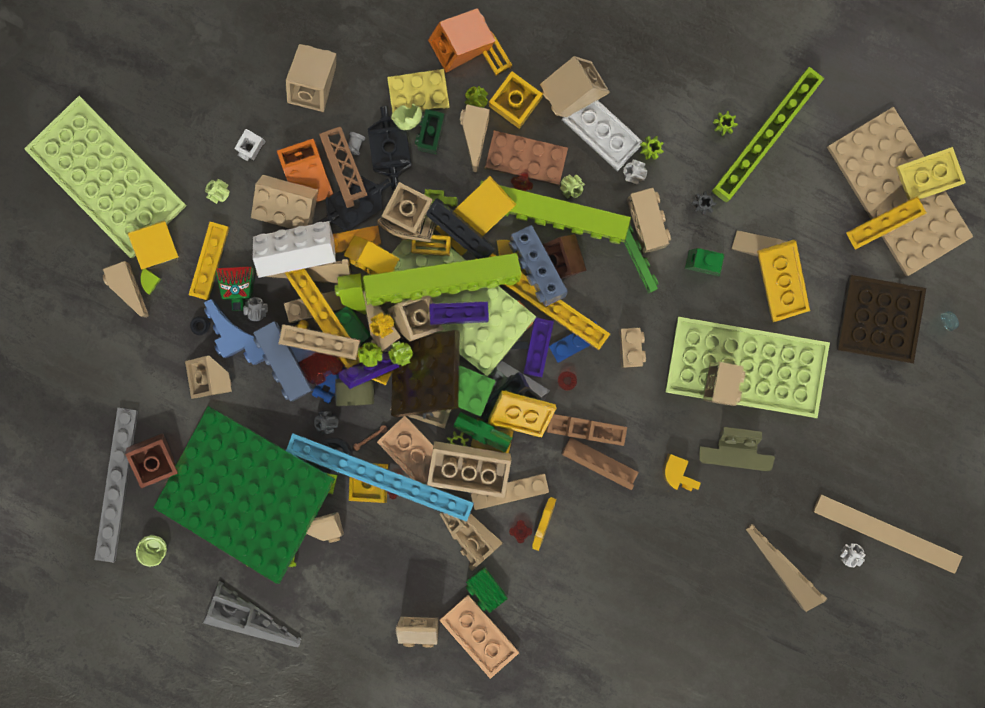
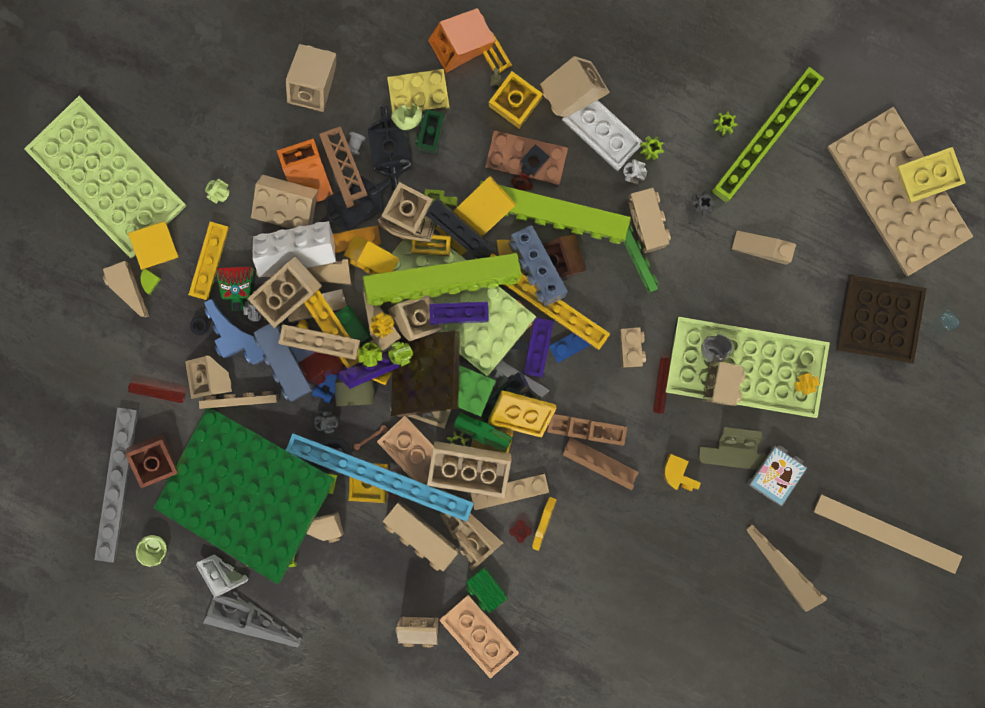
(156, 392): none -> clear red axle
(219, 575): none -> white wing
(231, 400): none -> tan plate
(249, 138): white brick -> none
(284, 292): none -> tan brick
(351, 292): lime slope -> none
(421, 536): none -> tan brick
(475, 125): tan slope -> none
(476, 97): lime gear -> none
(496, 79): none -> olive hand
(540, 155): none -> black brick
(562, 376): clear red plate -> none
(572, 186): yellowish green gear -> none
(660, 396): none -> clear red axle
(705, 261): green torso -> none
(716, 348): none -> light grey hair
(777, 475): none -> panel
(783, 280): yellow tile -> none
(806, 383): none -> yellow gear
(852, 555): white gear -> none
(886, 222): yellow tile -> none

